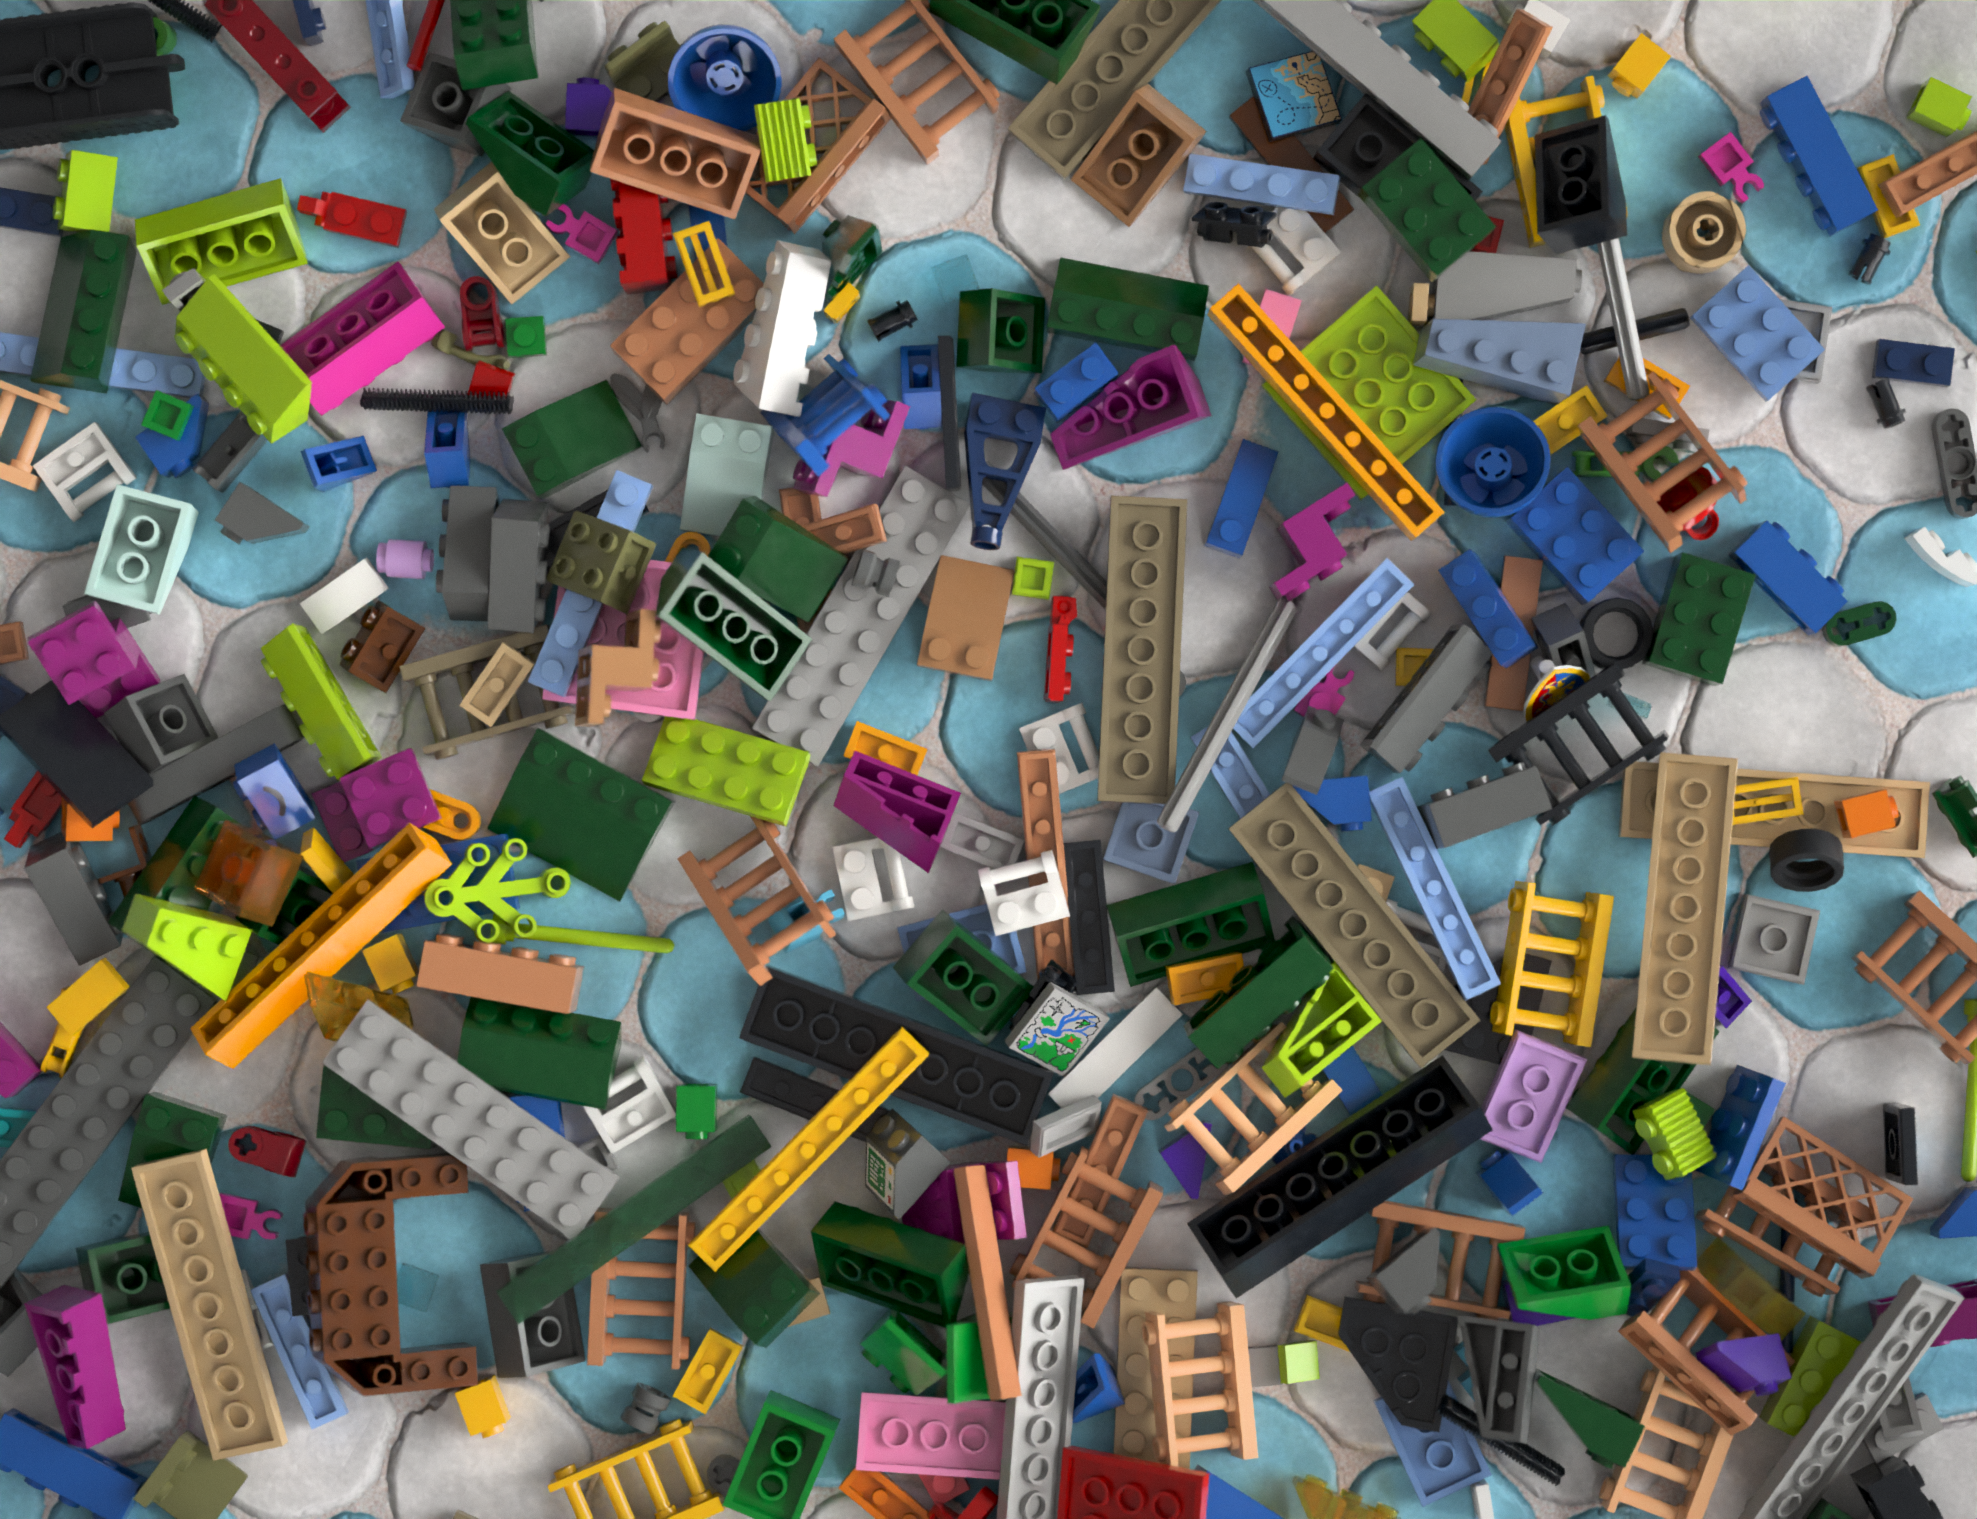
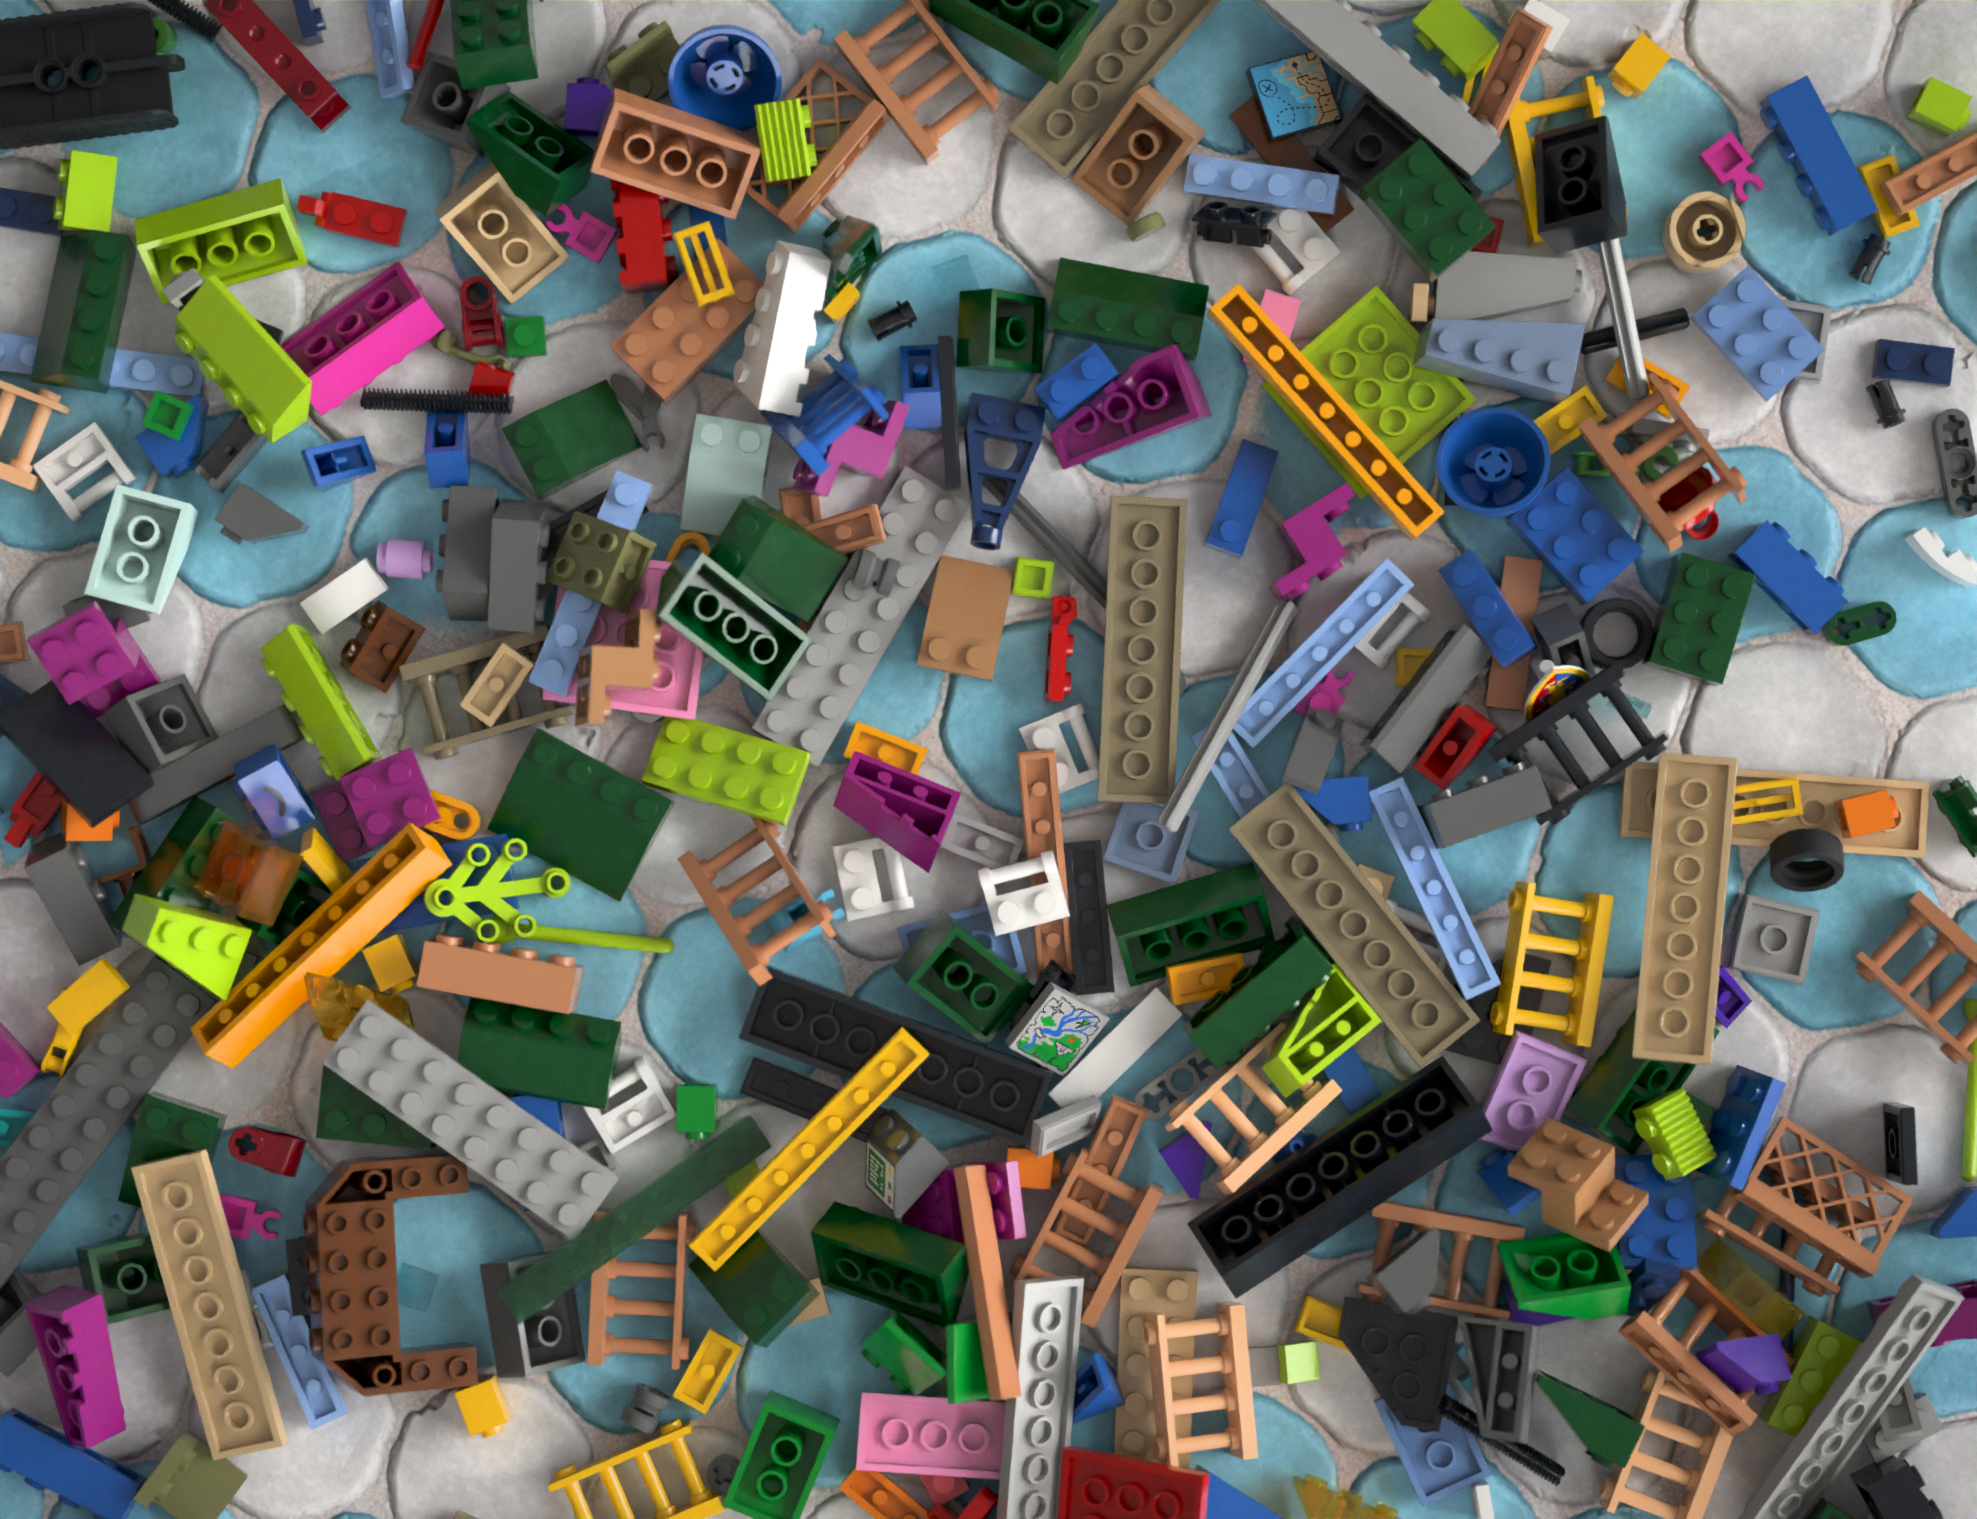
(1145, 226): none -> olive tile
(1455, 746): none -> red slope
(1578, 1184): none -> medium nougat bracket

